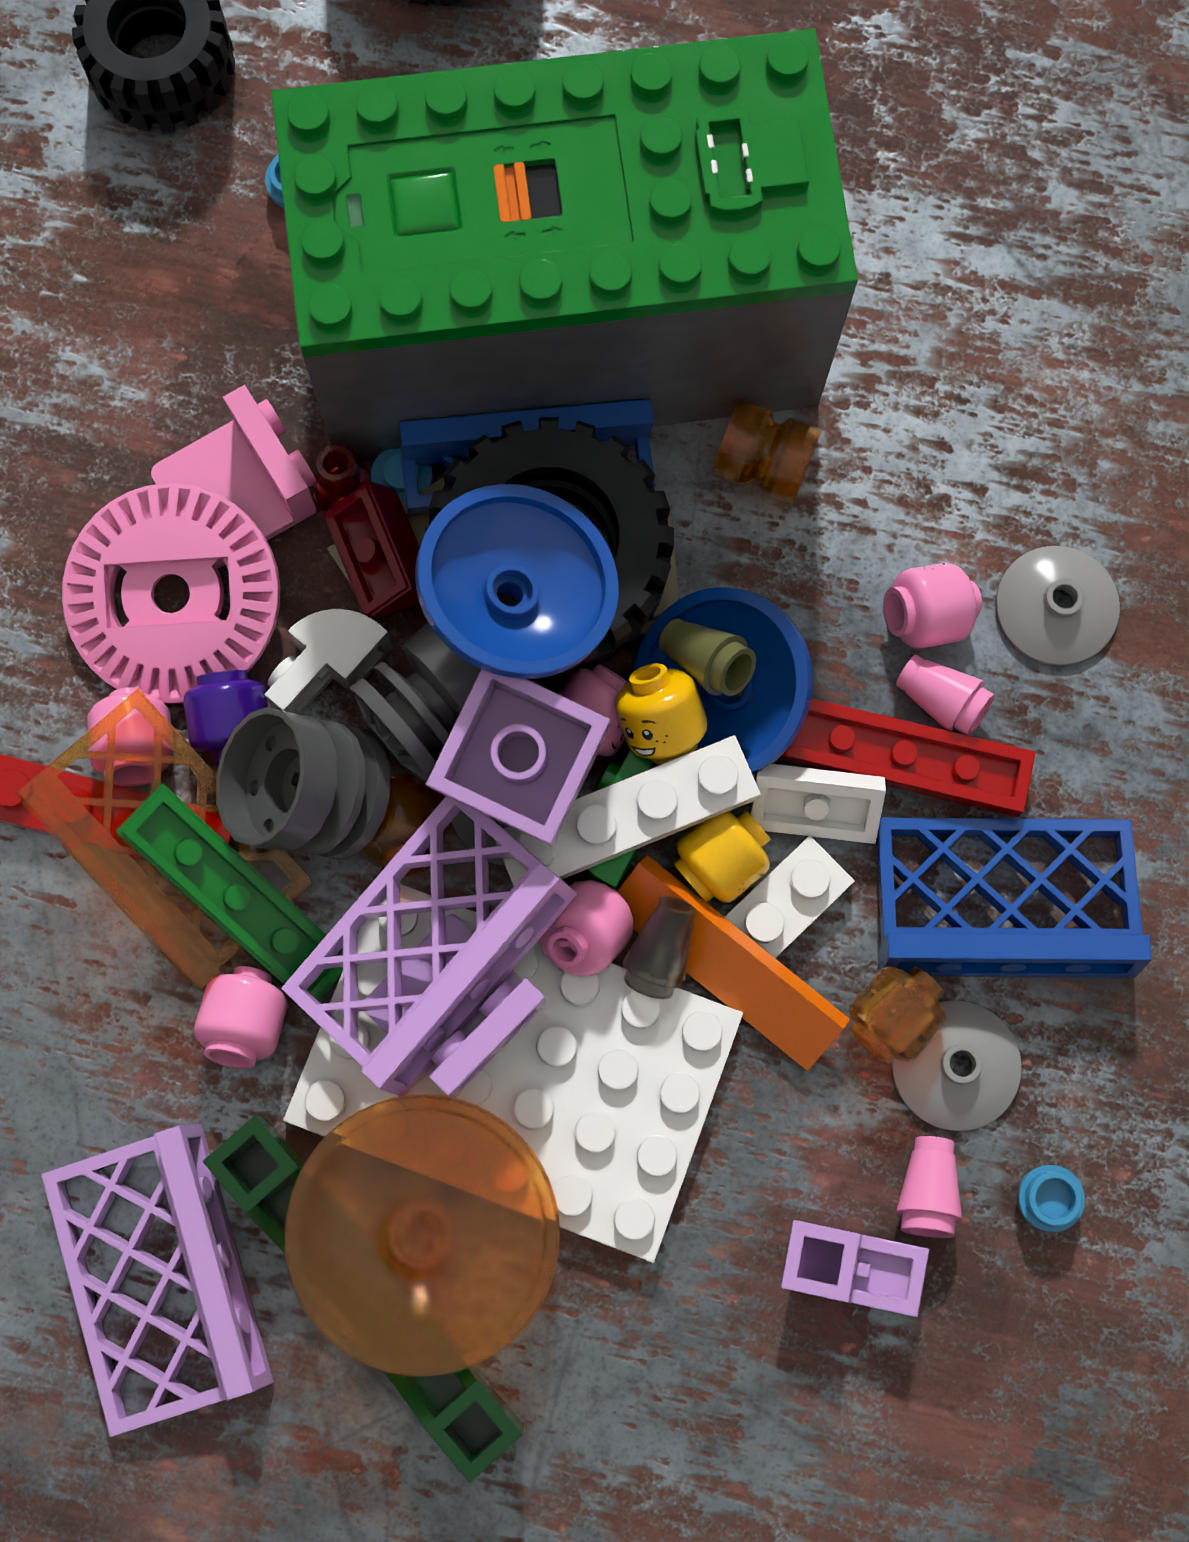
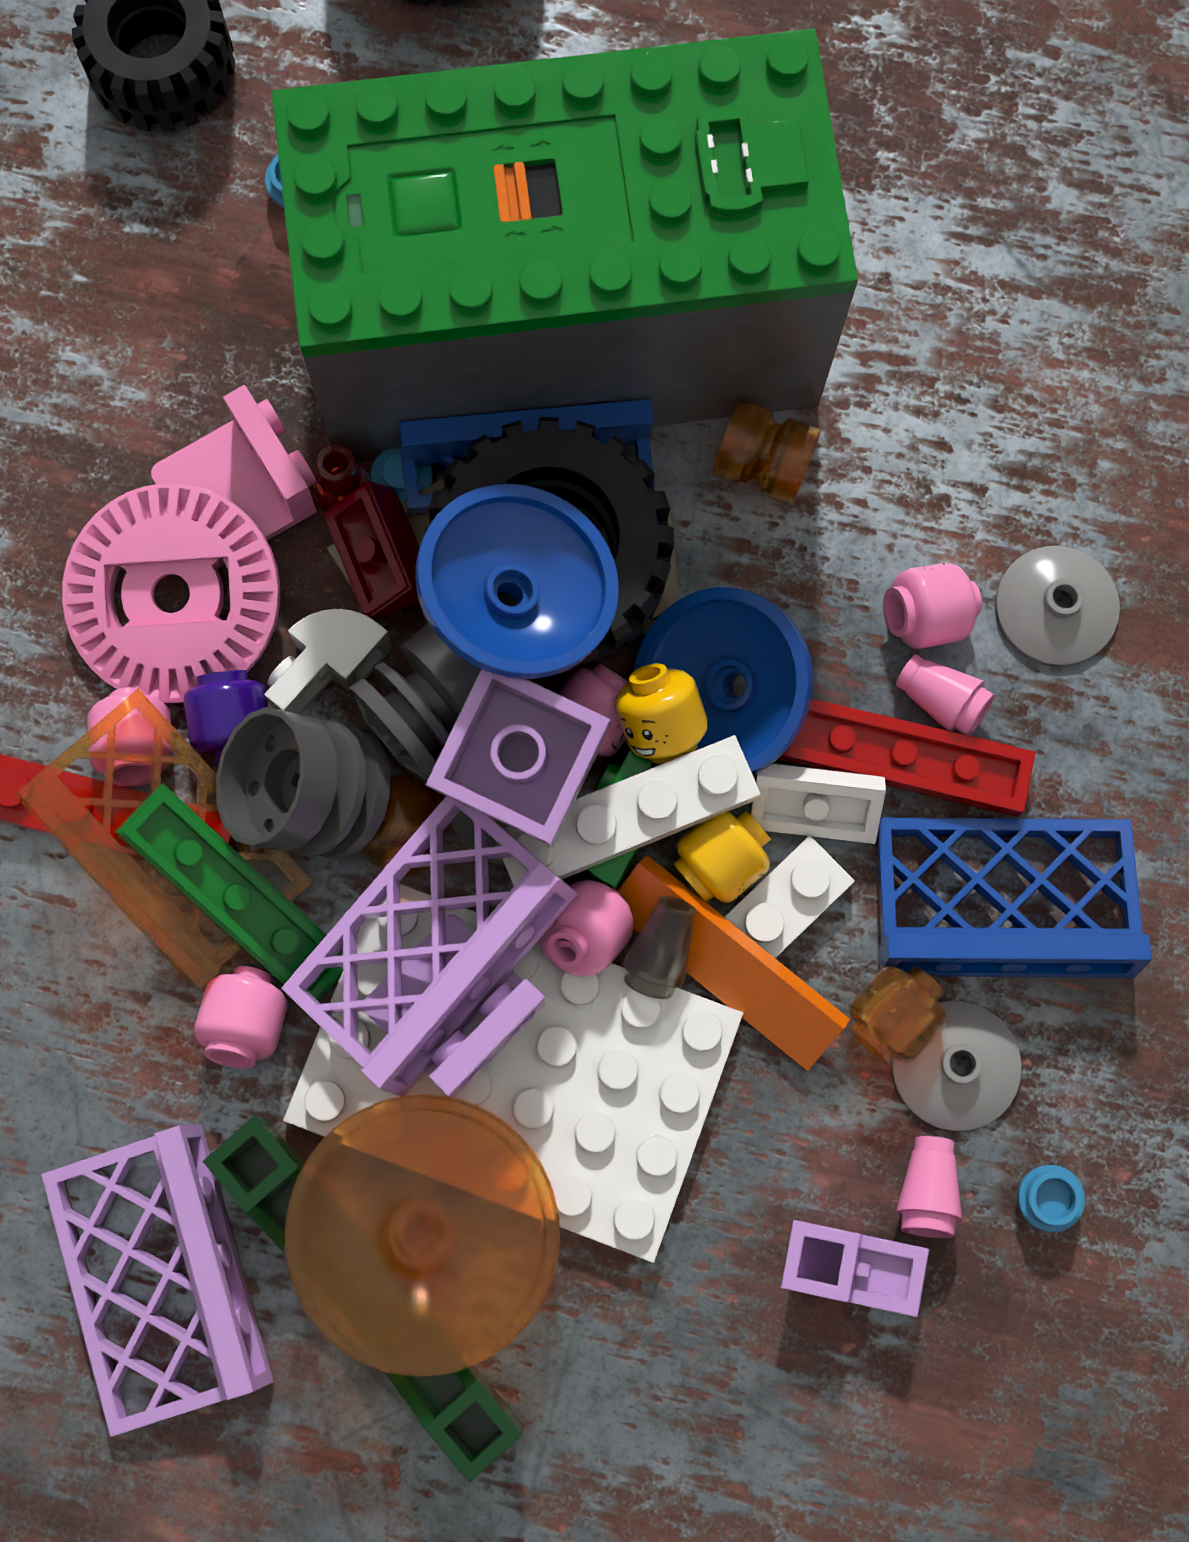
(710, 656): olive cone -> none

